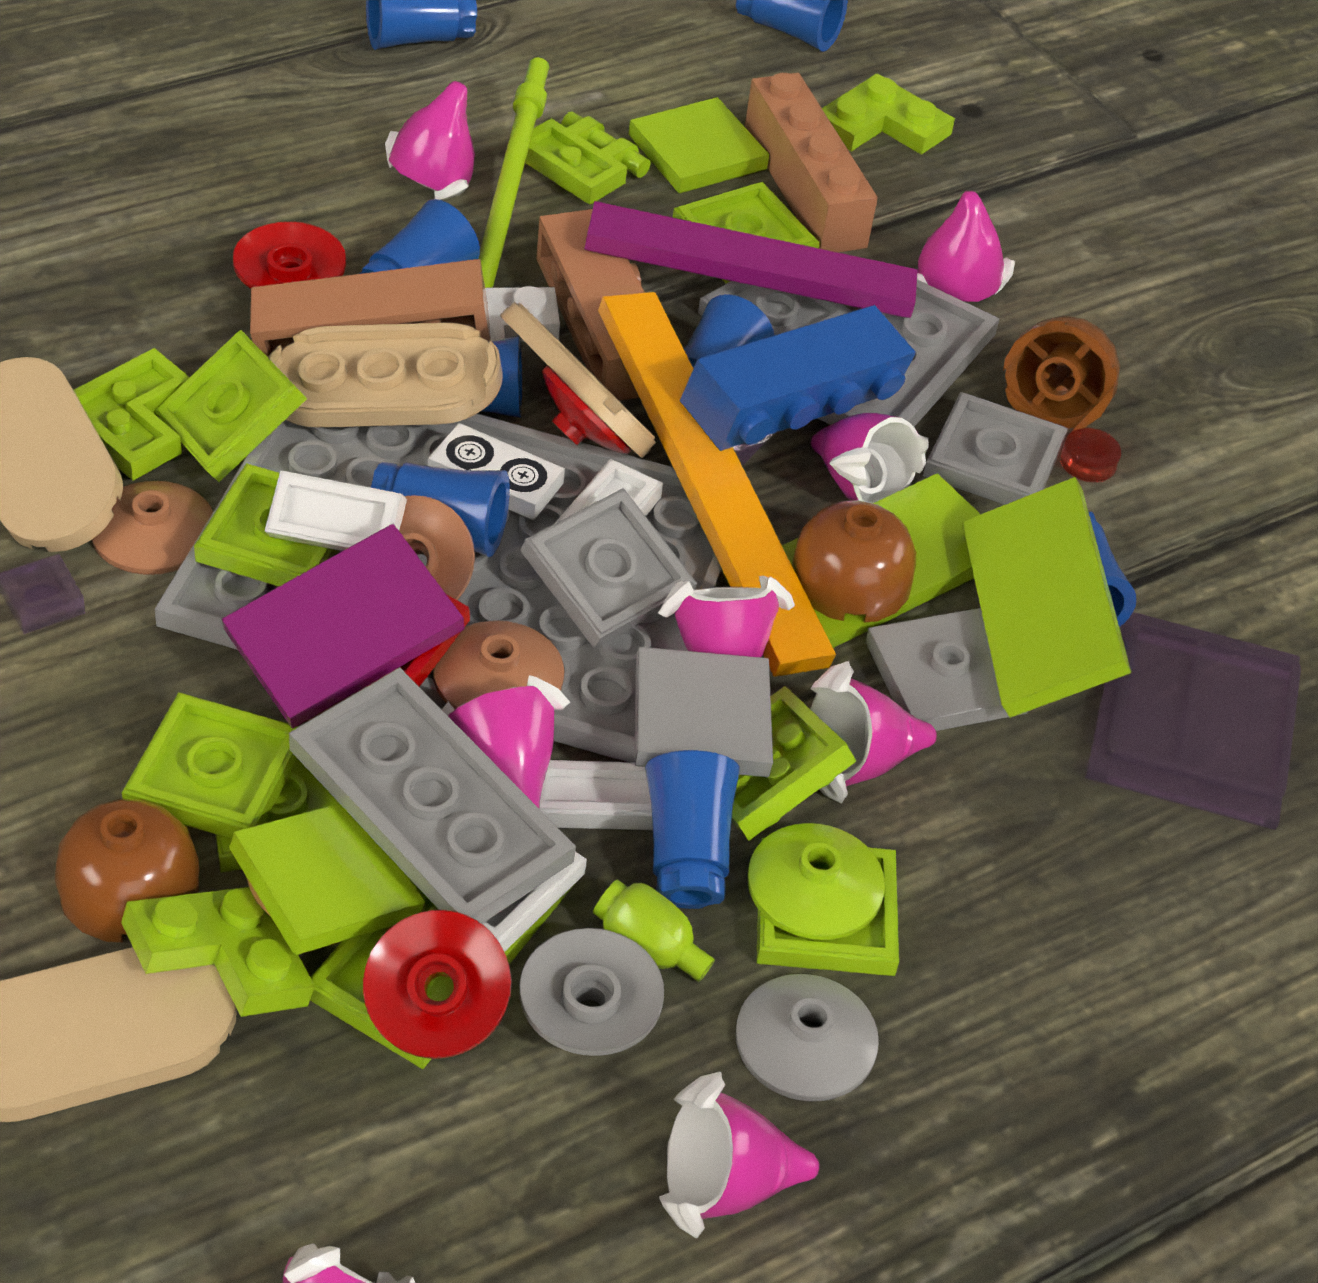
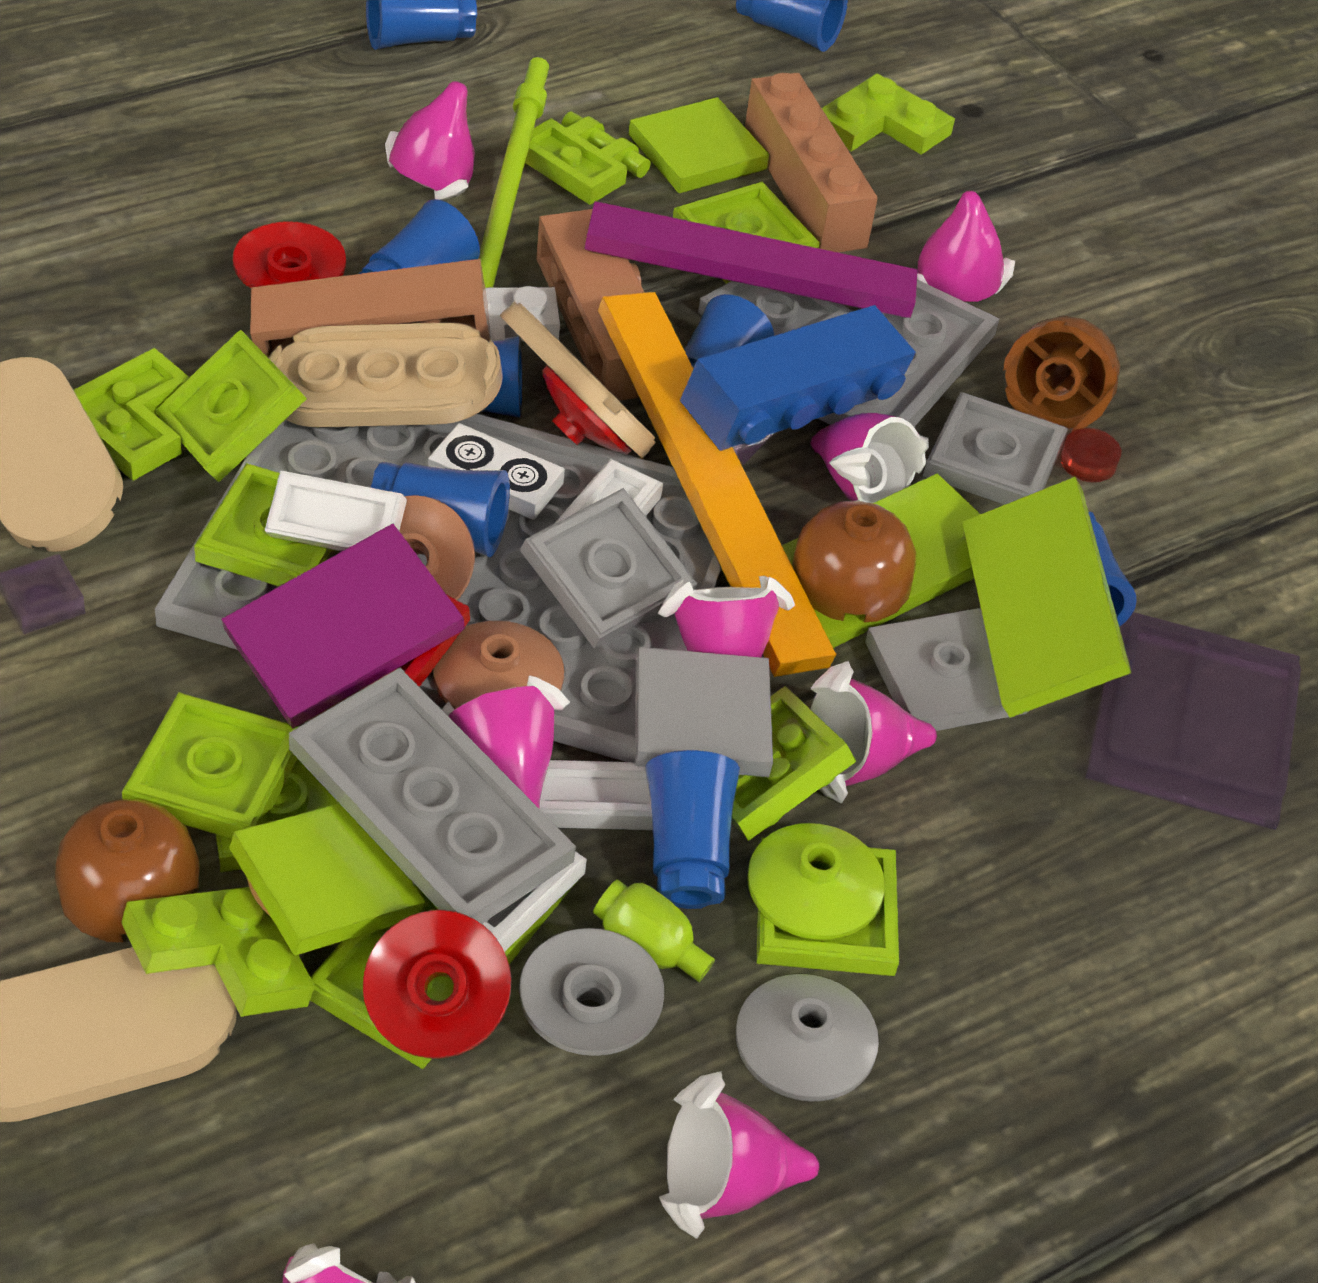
(152, 527): nougat dish -> none

